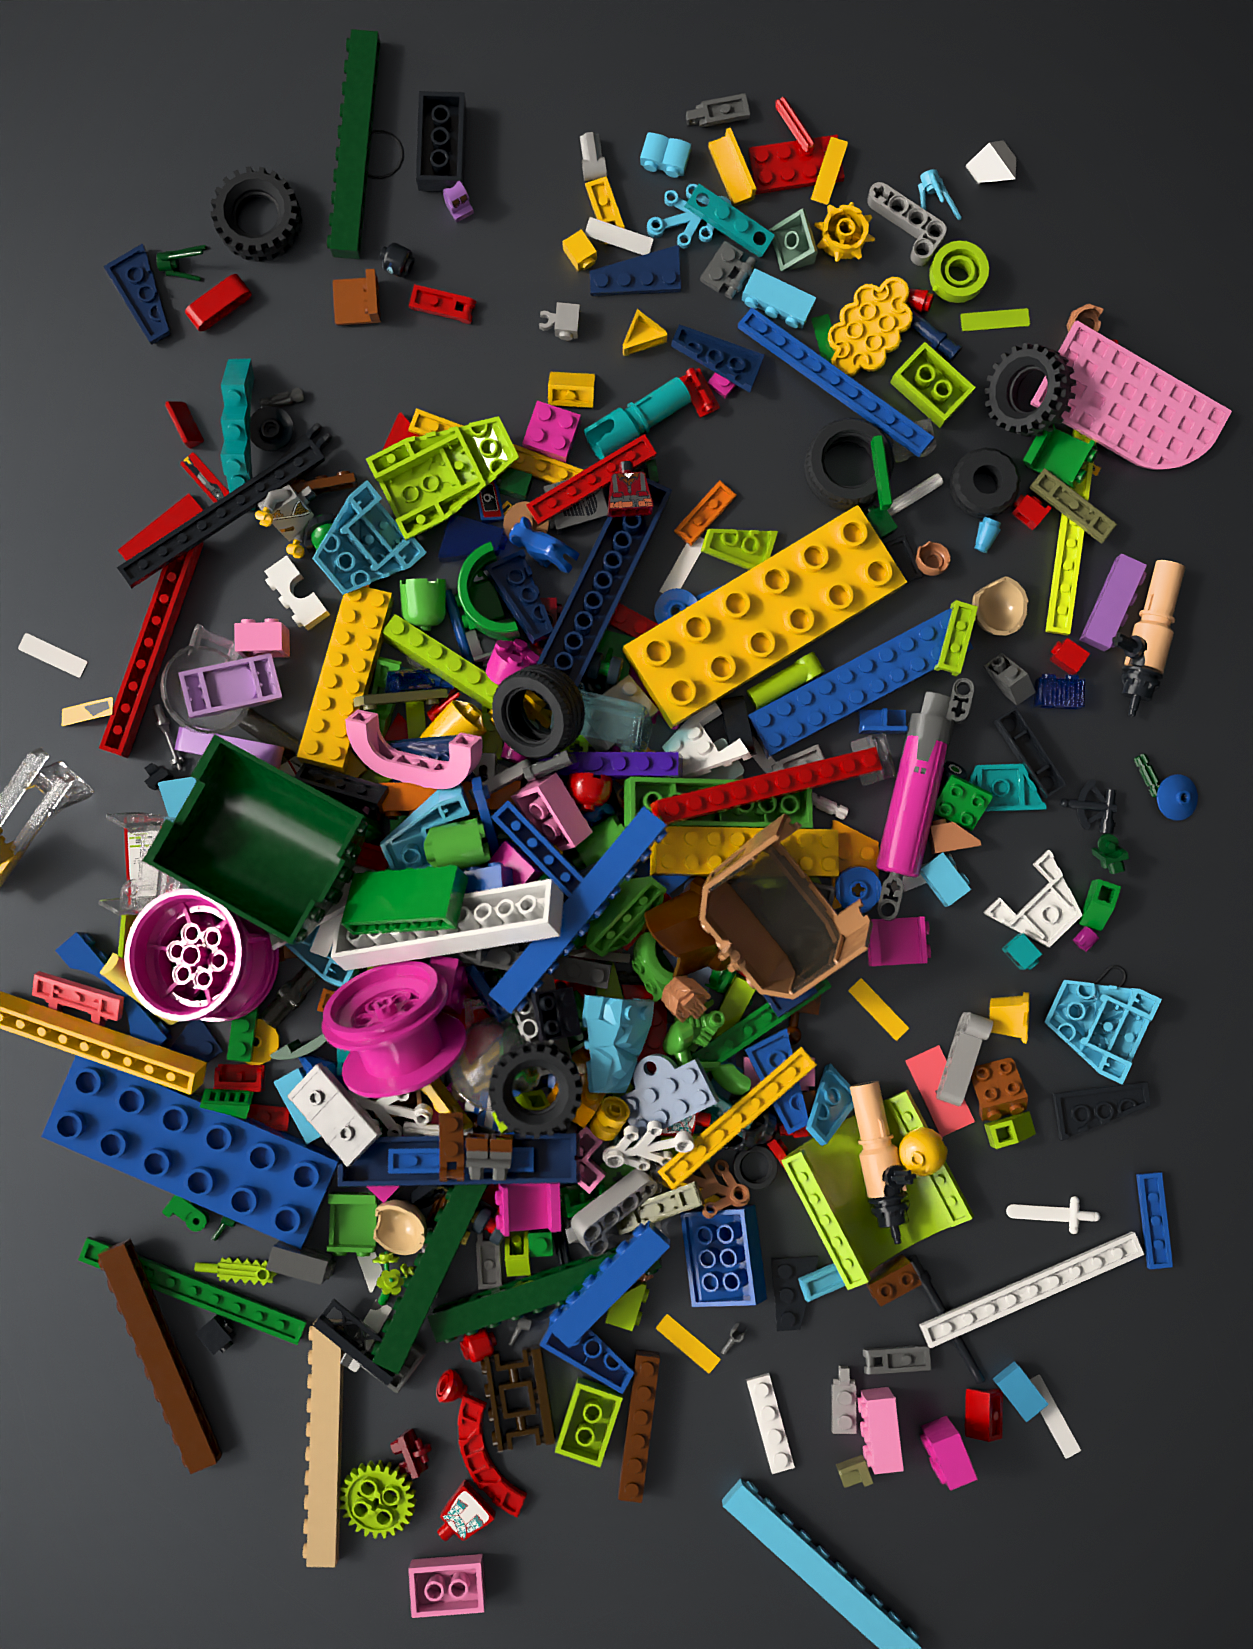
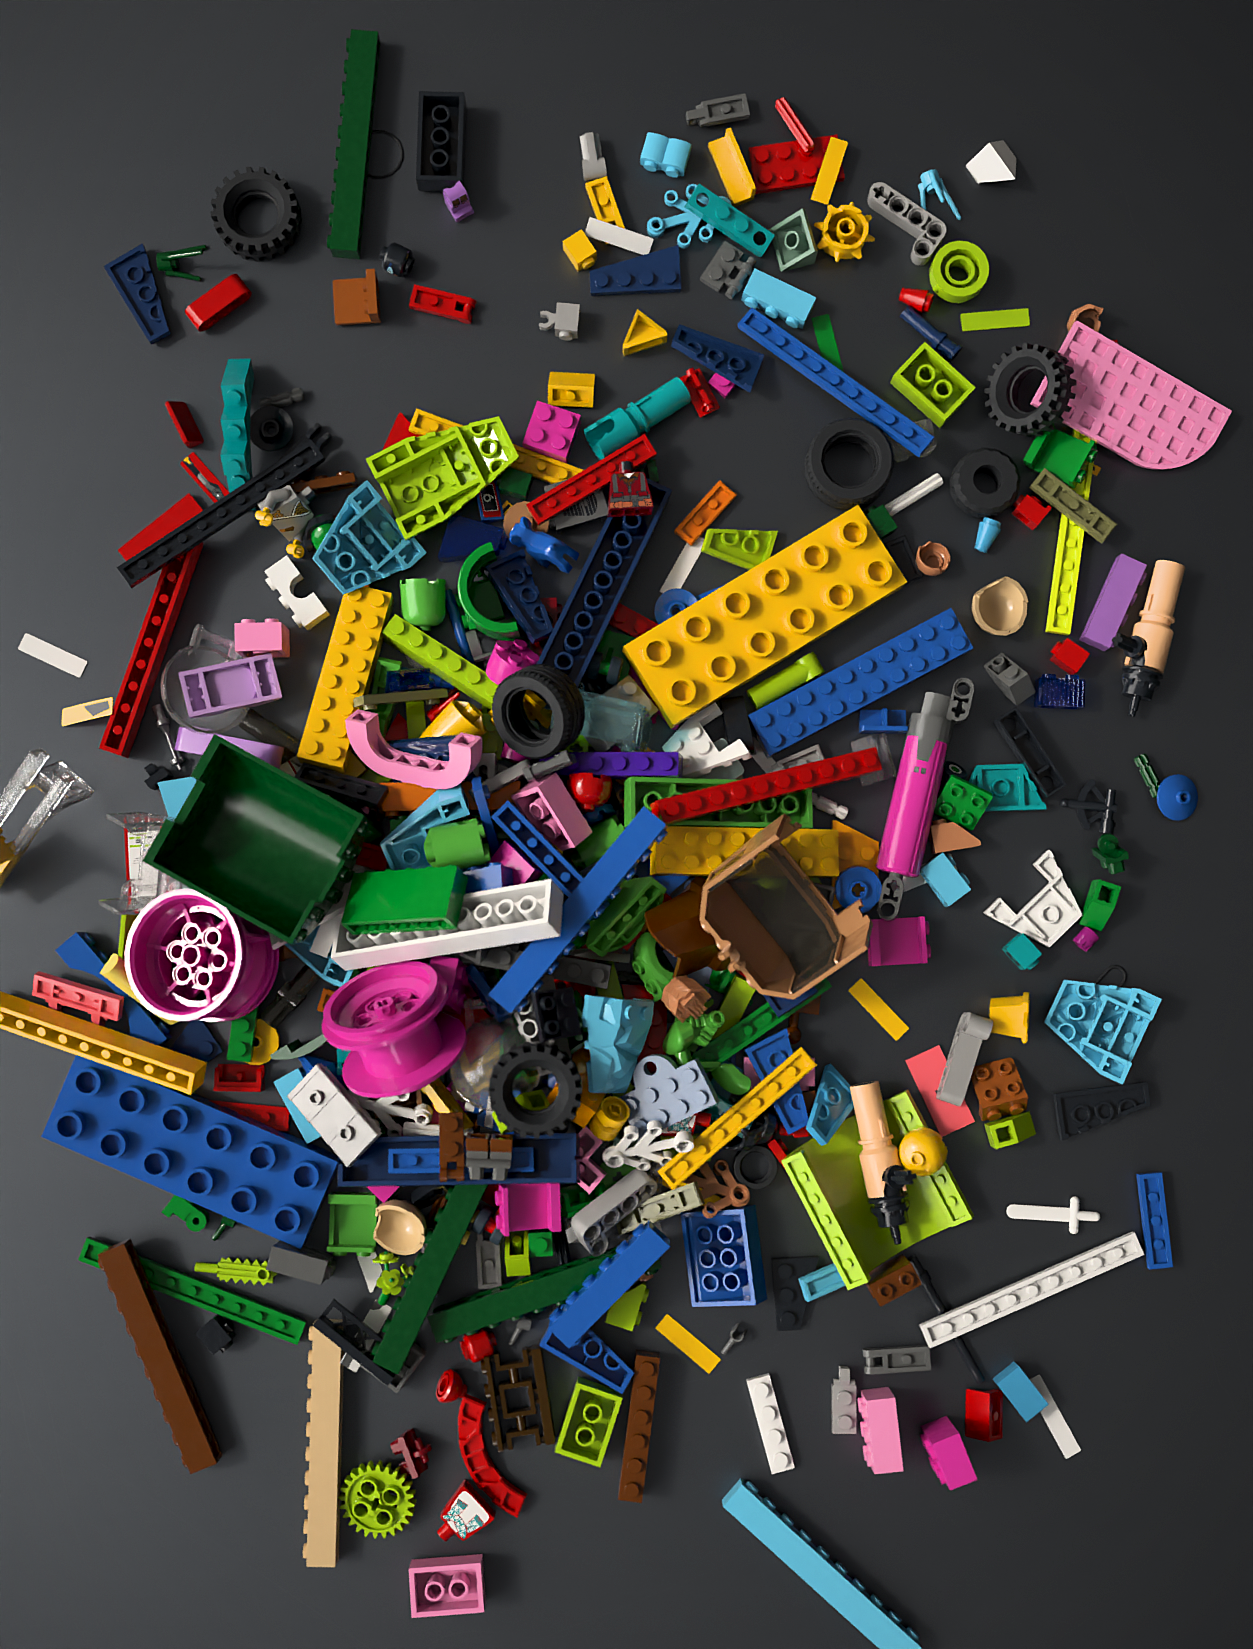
(232, 1101): green slope -> none
(854, 1472): olive panel -> none
(870, 326): yellow plate -> none
(881, 472): green tile -> none
(957, 637): lime container -> none

